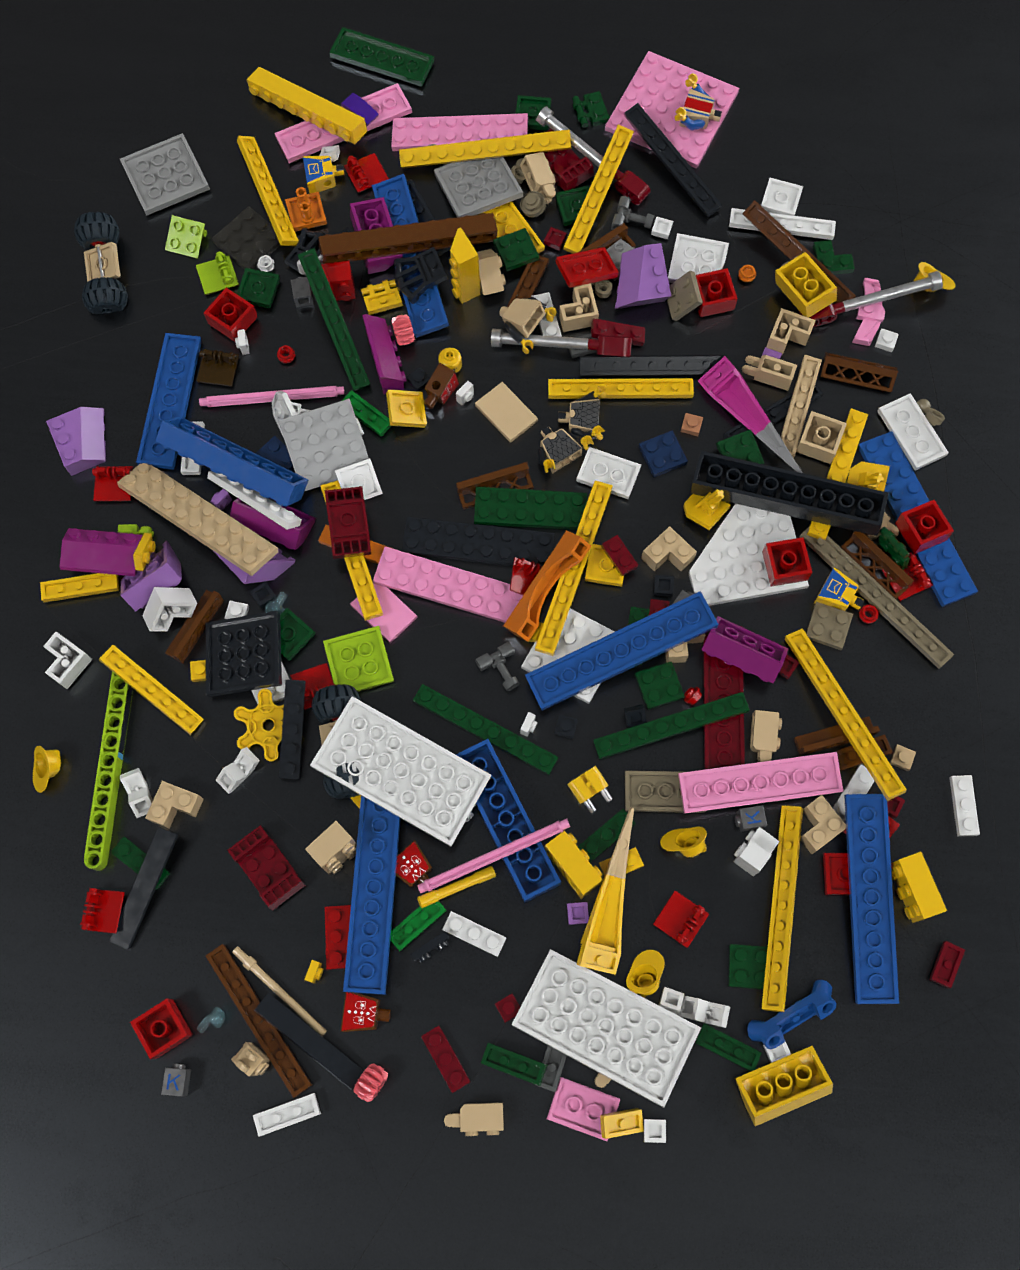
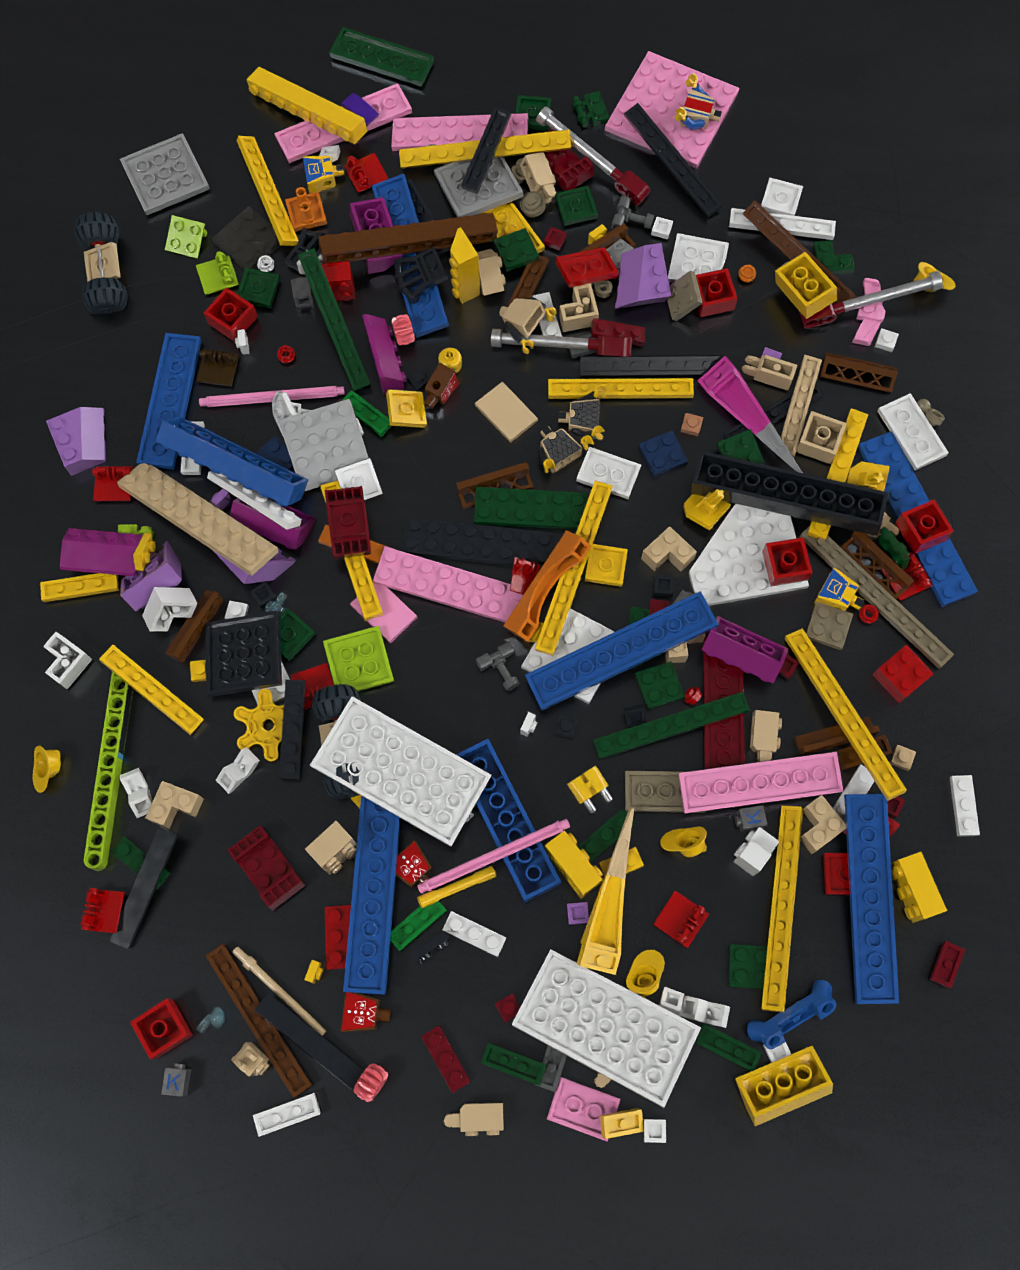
(383, 300): yellow plate -> none
(465, 393): white plate -> none
(485, 729): dark green plate -> none
(486, 150): none -> black plate
(597, 234): none -> yellow plate
(598, 189): yellow plate -> none
(619, 555): dark red plate -> none
(790, 327): tan brick -> none
(902, 674): none -> red brick

